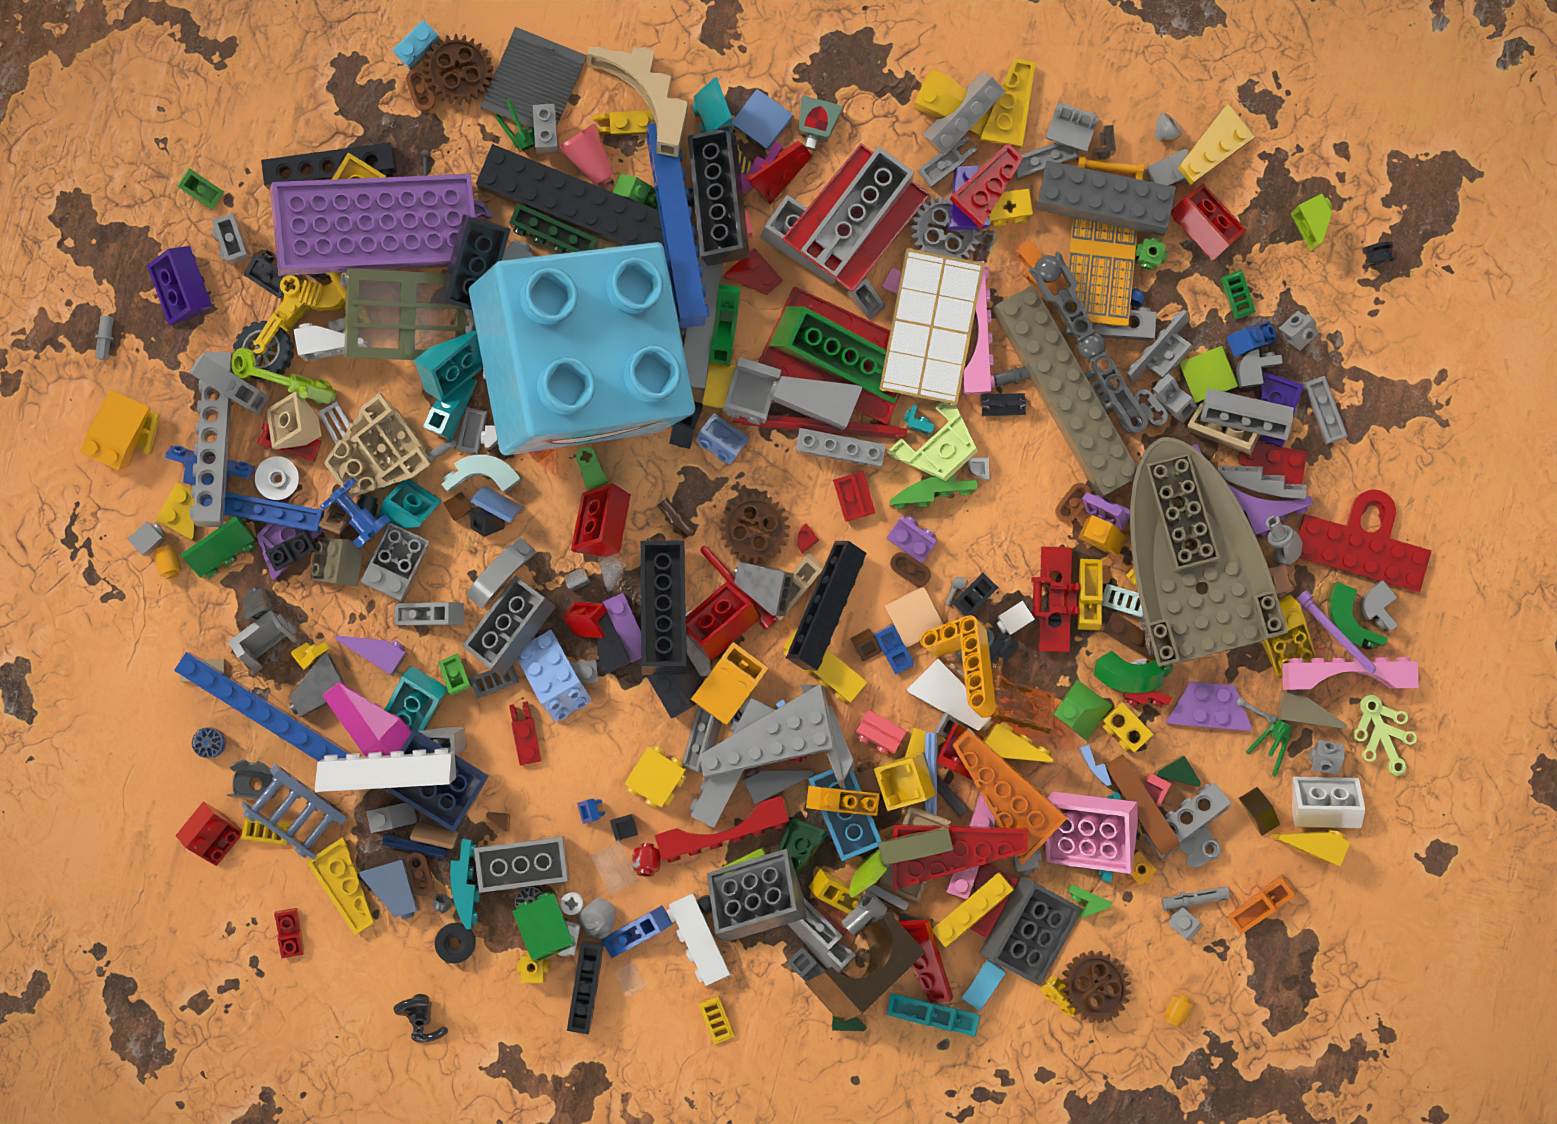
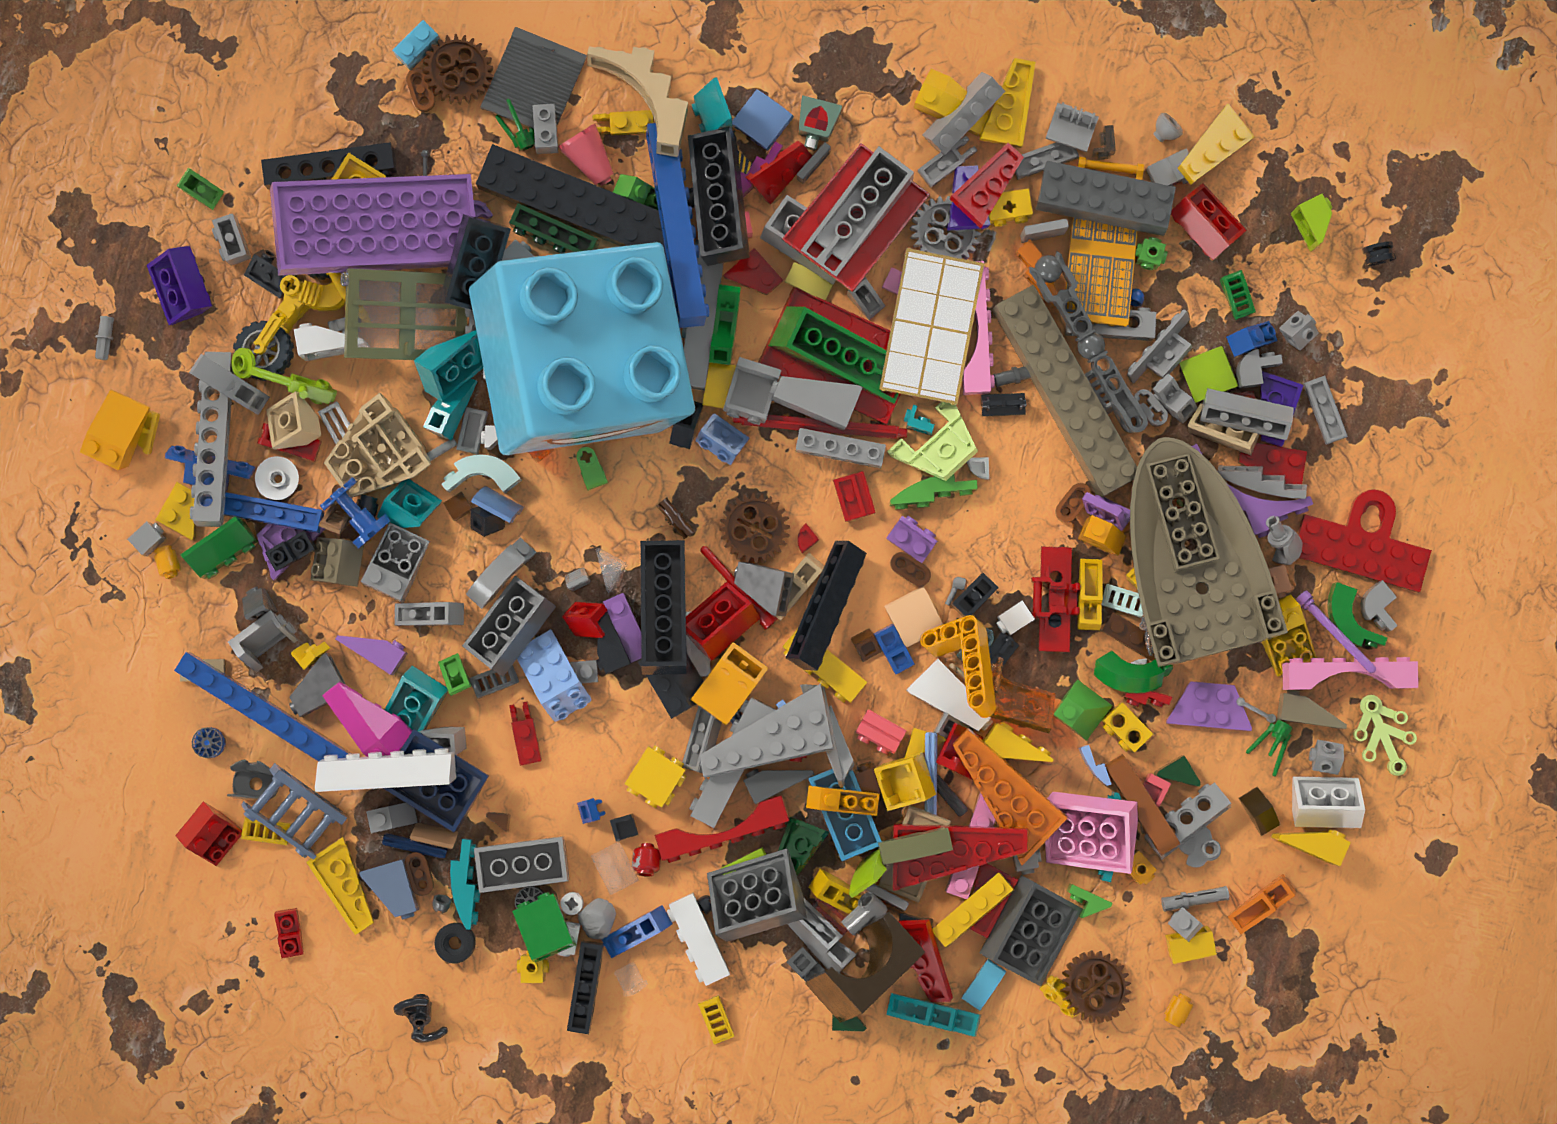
(601, 521): red slope -> none
(808, 281): none -> light yellow slope
(813, 163): none -> dark grey tile
(1044, 230): none -> light grey tile
(1198, 947): none -> yellow hinge

